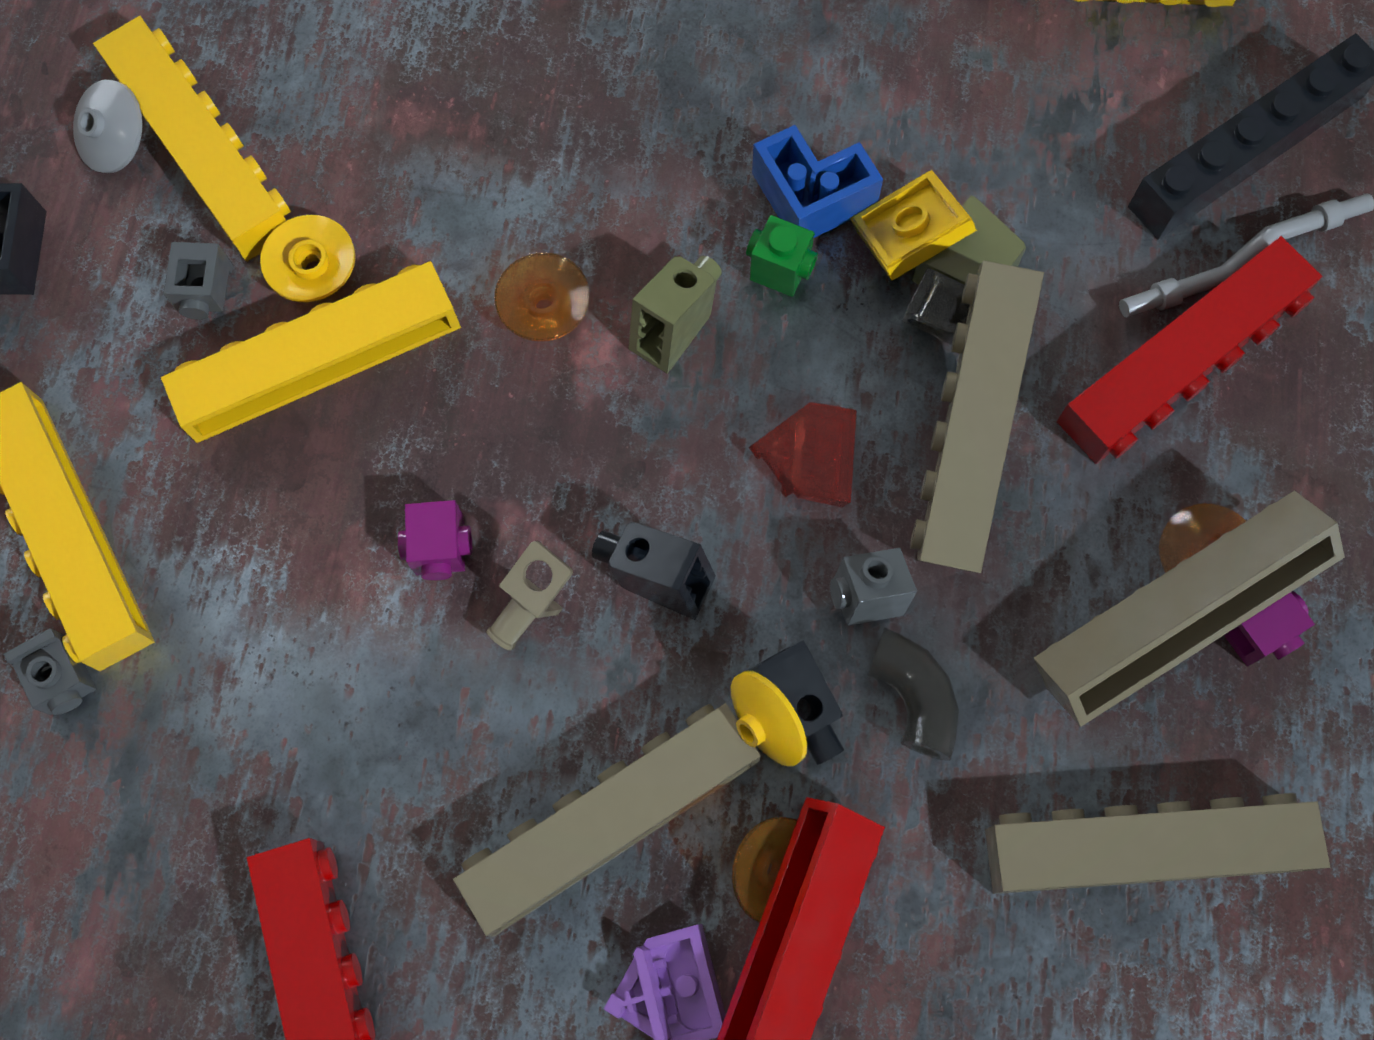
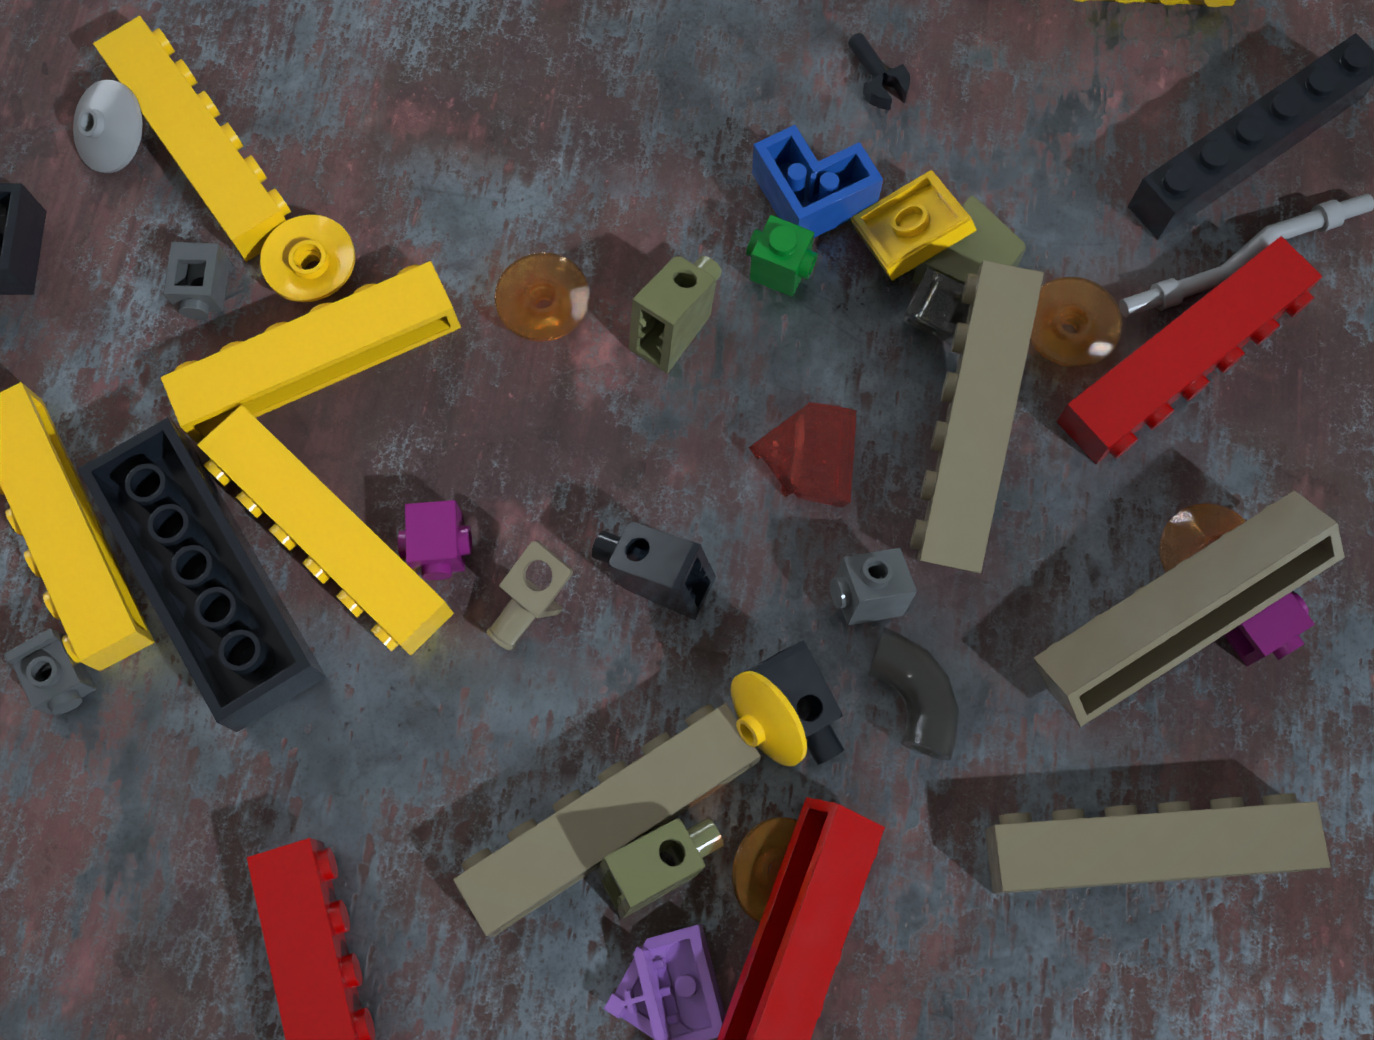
(201, 575): none -> black brick
(326, 529): none -> yellow brick
(639, 876): none -> olive torso
(894, 77): none -> black bar
(1086, 308): none -> clear orange dish

